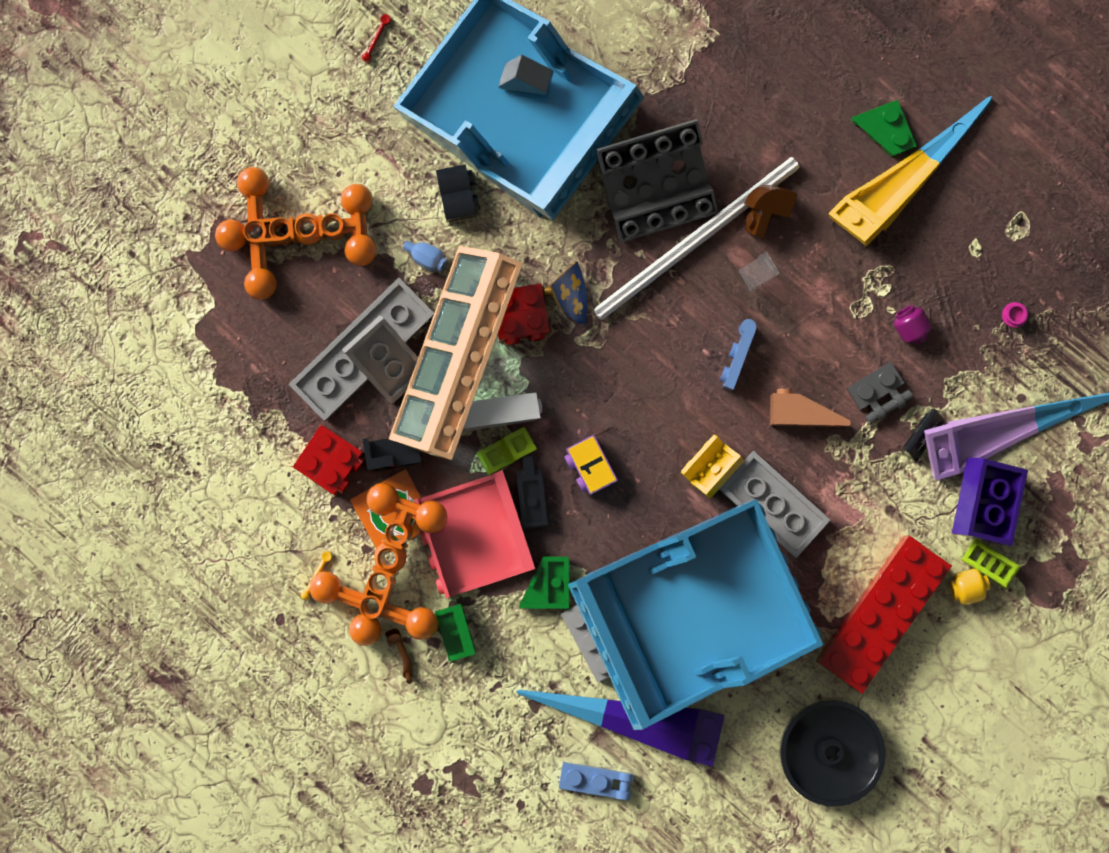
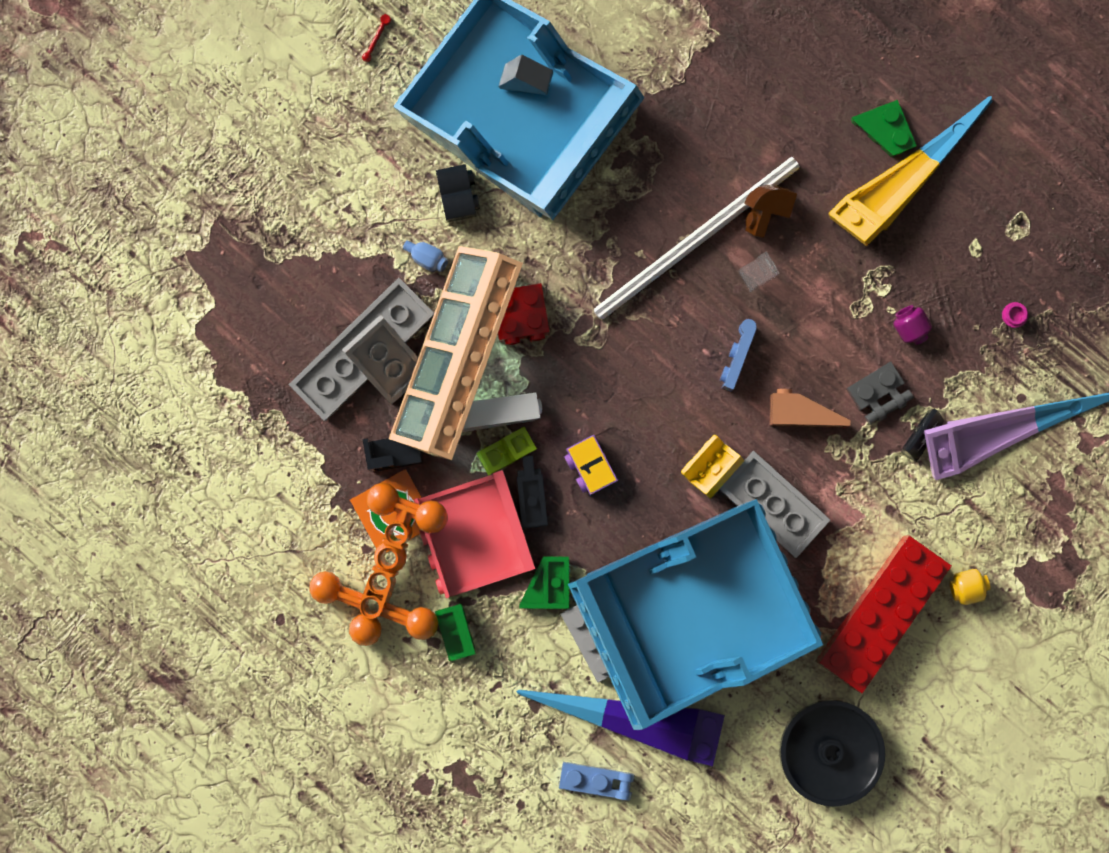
(253, 184): orange piece -> none
(326, 557): yellow hinge -> none
(329, 460): red plate -> none
(394, 637): reddish brown piece -> none
(570, 293): blue shield -> none
(659, 194): dark grey slope -> none
(989, 501): dark purple brick -> none
(995, 556): lime slope -> none

